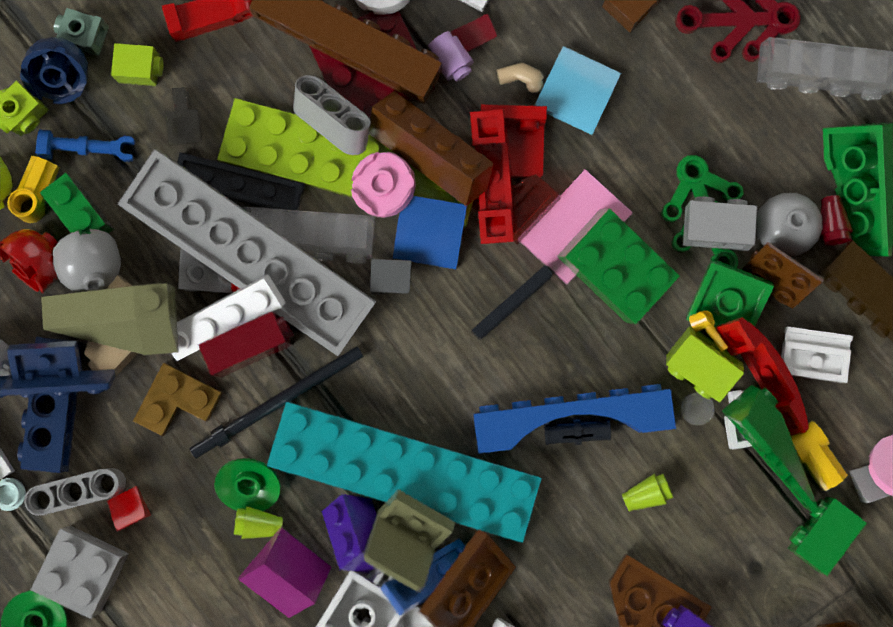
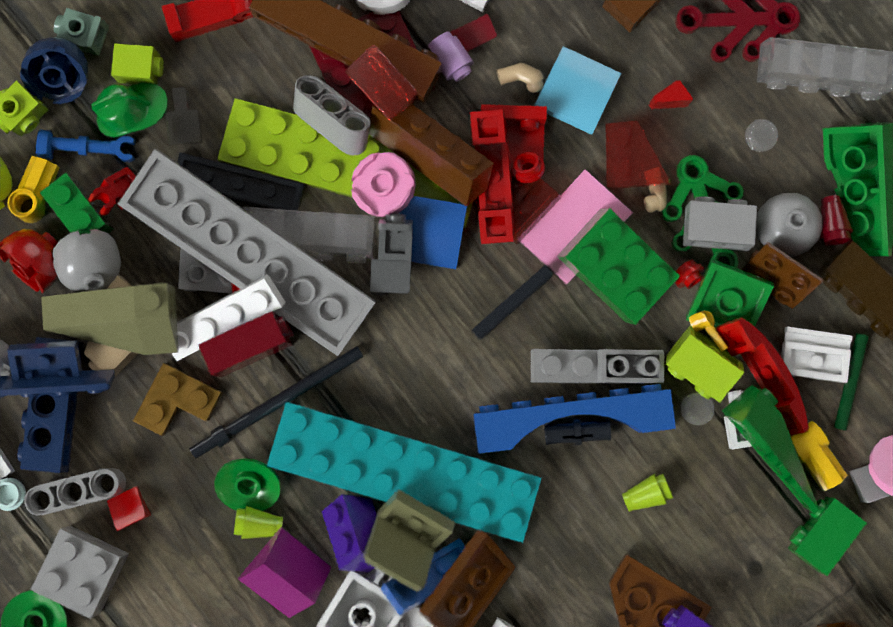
(113, 189): none -> red plate
(129, 108): none -> green piece
(382, 82): none -> clear red slope
(395, 238): none -> dark grey bracket
(528, 167): none -> red plate
(597, 366): none -> light grey slope
(631, 158): none -> clear red wing
(657, 199): none -> tan arm
(671, 97): none -> red slope
(689, 274): none -> red plate
(761, 135): none -> clear plate
(850, 387): none -> dark green bar

